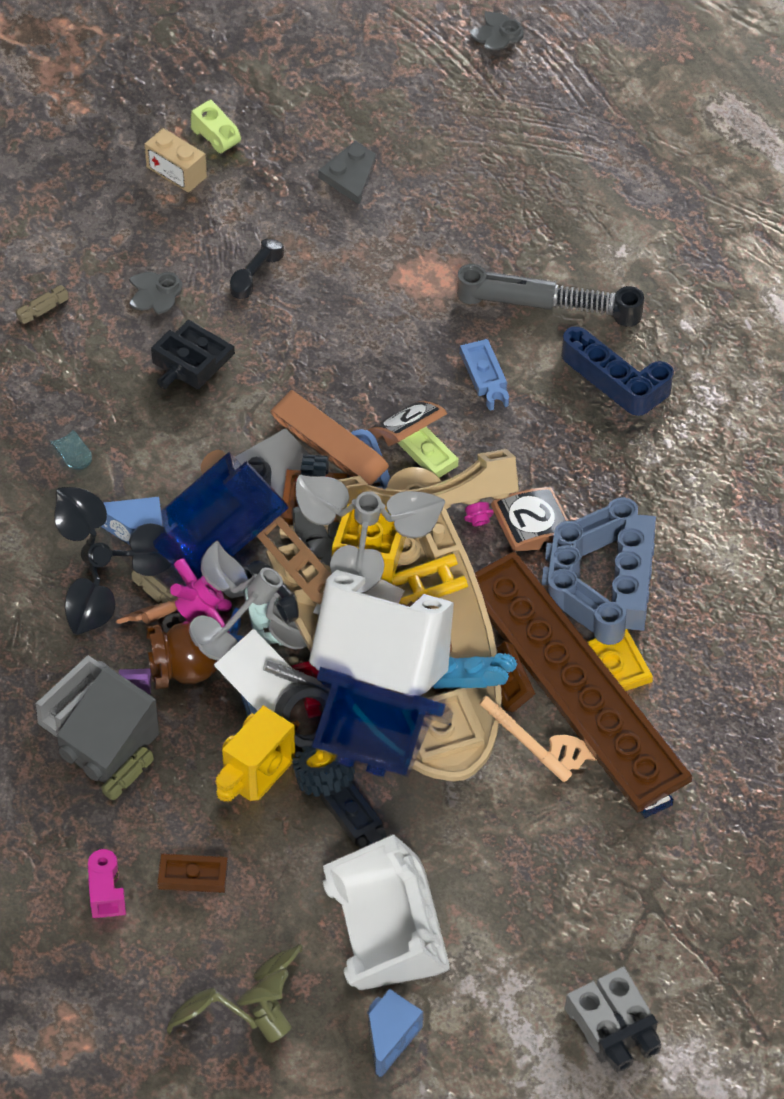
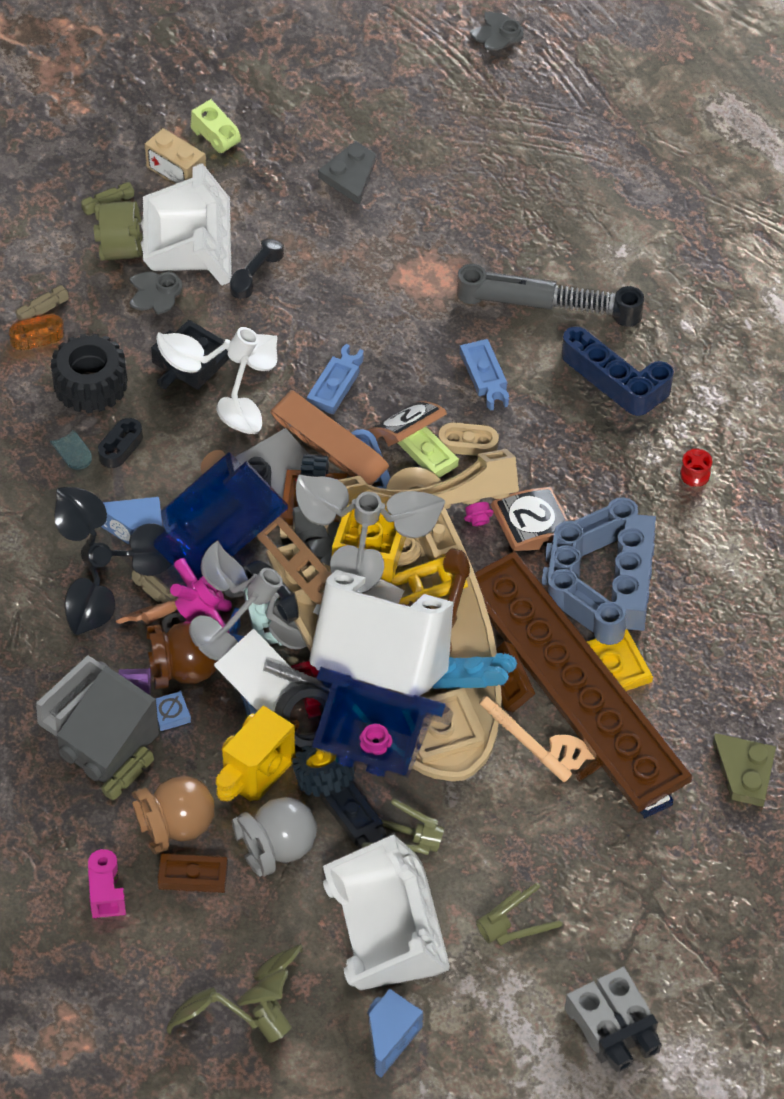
(36, 332): none -> clear orange beam
(91, 390): none -> black tyre
(116, 440): none -> black beam
(118, 230): none -> olive brick
(124, 192): none -> olive axle
(172, 711): none -> medium blue tile
(176, 811): none -> medium nougat tile
(188, 227): none -> white windscreen
(245, 348): none -> white plant
(278, 833): none -> light grey tile
(335, 381): none -> medium blue plate
(375, 732): none -> dark pink plate
(426, 836): none -> olive plant
(458, 565): none -> reddish brown bar
(469, 438): none -> tan plate
(495, 923): none -> olive plant
(587, 771): none -> reddish brown leg
(696, 467): none -> red wheel
(745, 767): none -> olive wing

